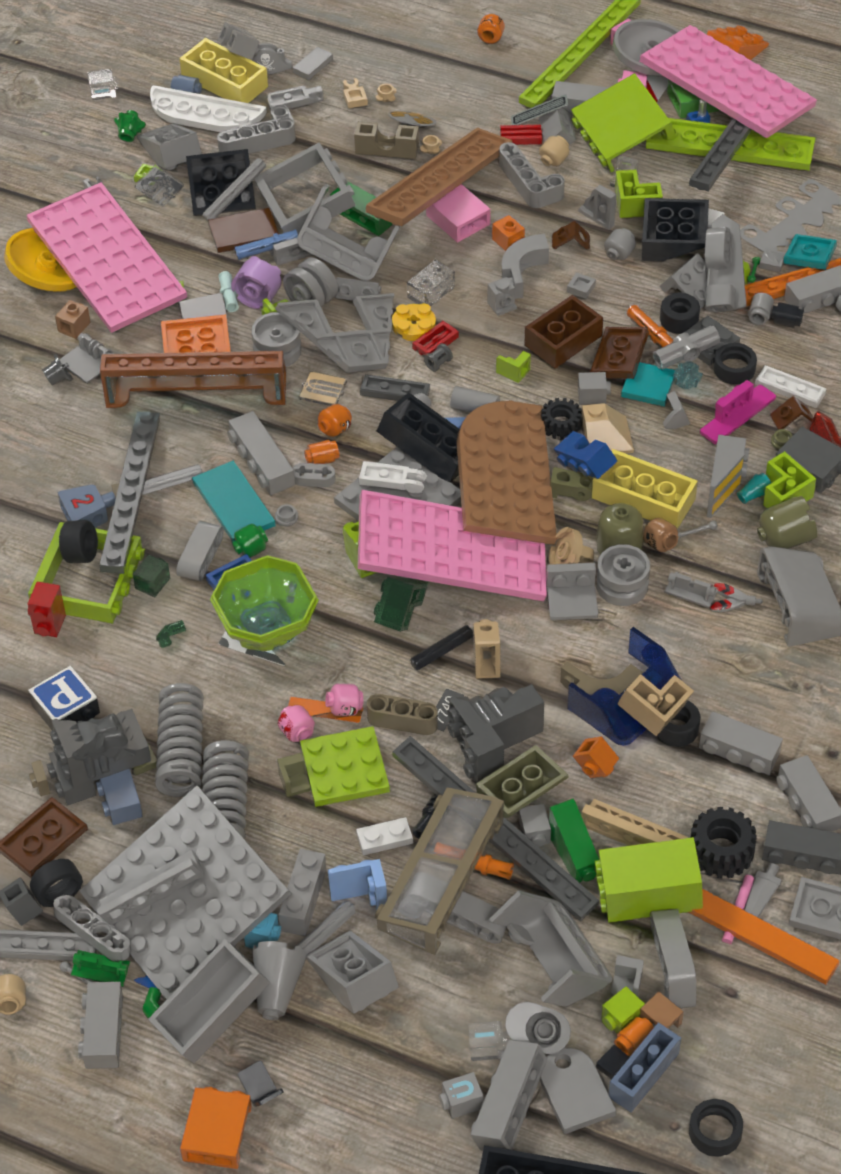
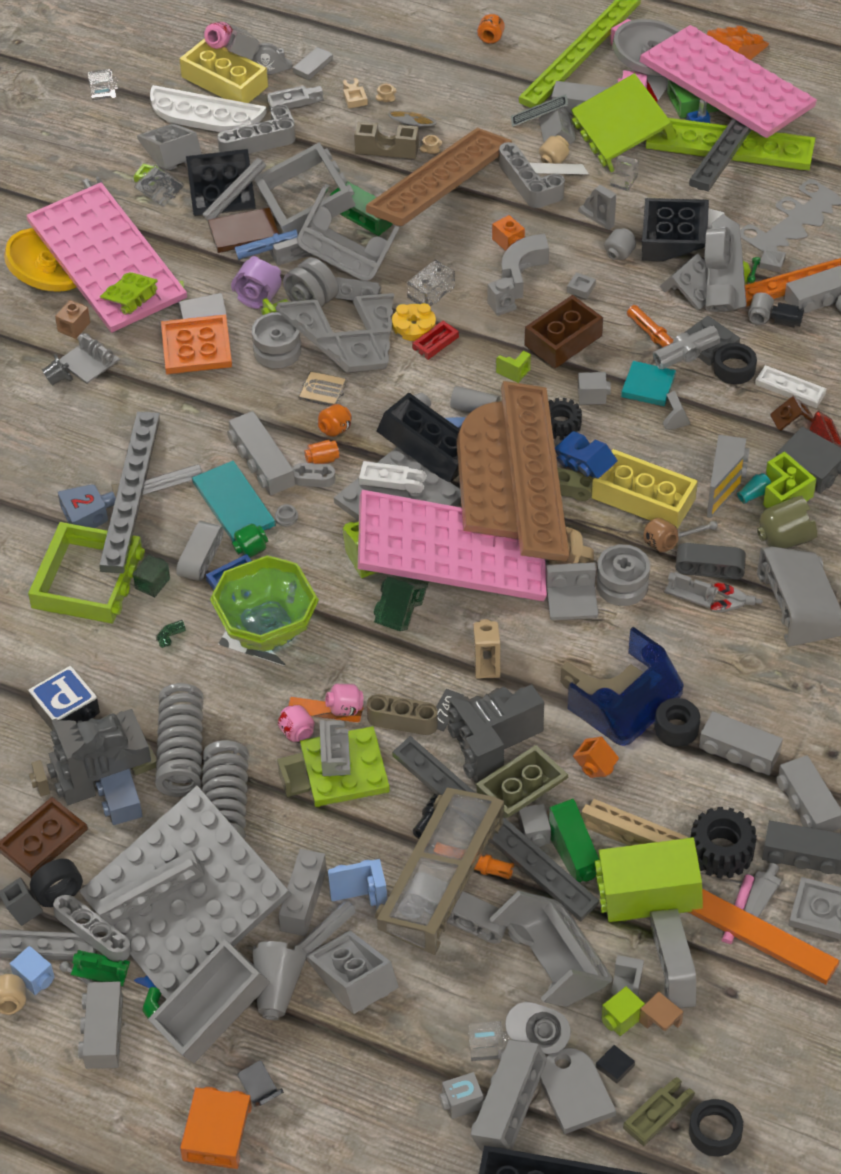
(33, 969): none -> light blue brick
(46, 609): red brick -> none
(78, 541): black tyre -> none
(128, 125): green rock -> none
(131, 291): none -> lime hinge
(186, 83): sand blue brick -> none
(193, 372): dark orange window -> none
(218, 34): none -> bright pink head
(229, 296): light aqua pin -> none
(265, 931): medium azure brick -> none
(334, 748): none -> light grey hinge
(384, 836): white plate -> none
(391, 388): dark grey tile -> none
(438, 357): dark grey bush -> none
(441, 647): black axle -> none
(459, 213): bright pink brick -> none
(522, 134): red tile -> none
(534, 472): none -> medium nougat plate
(550, 168): none -> white sticker
(568, 233): reddish brown bracket -> none
(607, 426): tan slope -> none
(620, 351): reddish brown tile -> none
(620, 525): olive cylinder -> none
(632, 195): lime brick -> none
(633, 1035): orange brick -> none
(644, 1067): sand blue brick -> none
(653, 706): tan brick -> none
(657, 1112): none -> olive hinge
(679, 312): black tyre -> none
(687, 375): clear light blue gear -> none
(710, 561): none -> dark grey beam
(737, 409): dark pink bracket -> none
(780, 437): olive plate -> none
(810, 251): teal tile -> none

